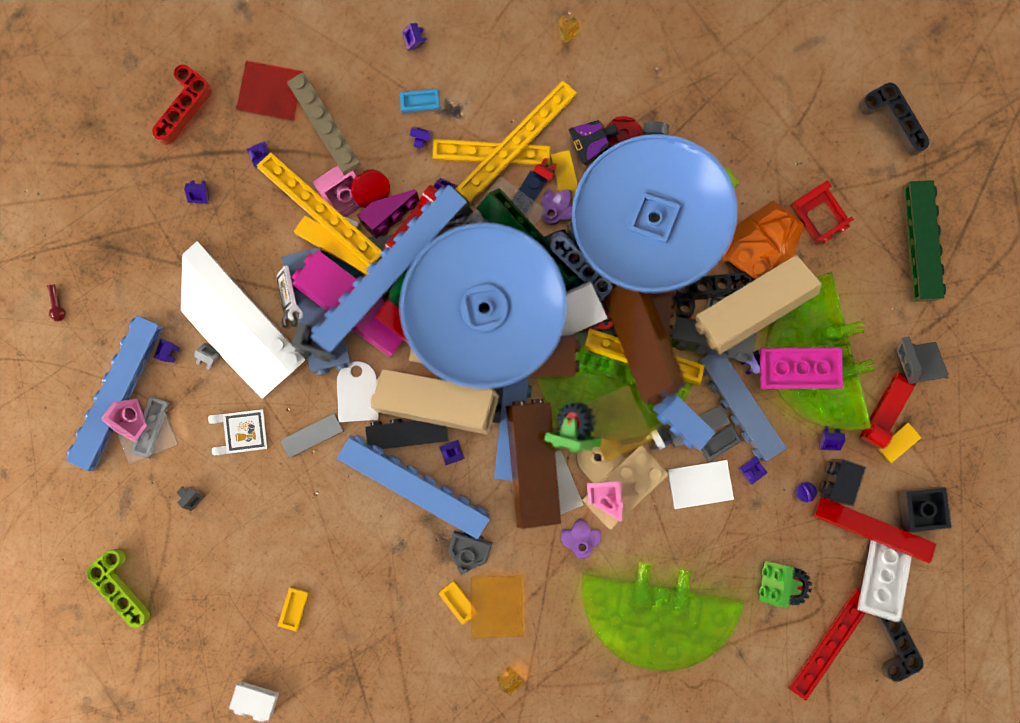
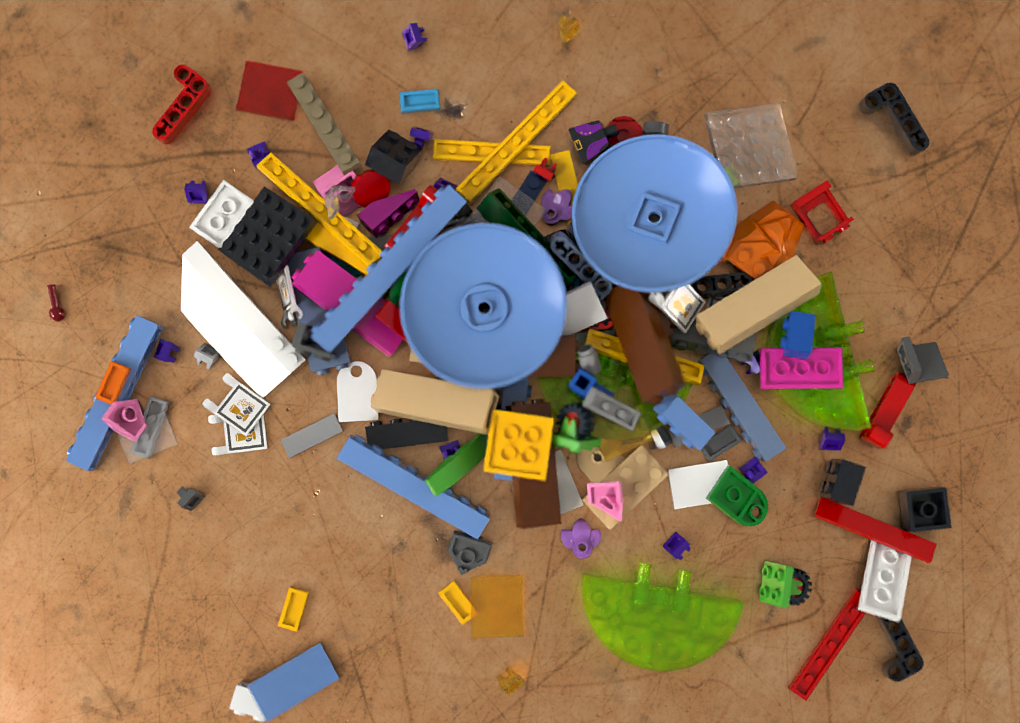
(113, 382): none -> orange tile
(121, 590): lime beam -> none
(221, 214): none -> white tile
(240, 407): none -> white flag
(268, 236): none -> black plate
(292, 682): none -> medium blue tile
(332, 197): none -> clear bracket
(393, 156): none -> black brick
(457, 465): none -> bright green slope
(519, 444): none -> yellow plate
(583, 382): none -> blue brick
(589, 359): none -> light grey brick
(611, 408): none -> light grey tile
(676, 545): none -> dark purple tile
(679, 306): none -> white flag
(738, 497): none -> green tile
(752, 145): none -> clear plate
(798, 335): none -> blue brick
(806, 492): dark purple tile -> none
(900, 442): yellow tile -> none
(924, 241): dark green brick -> none

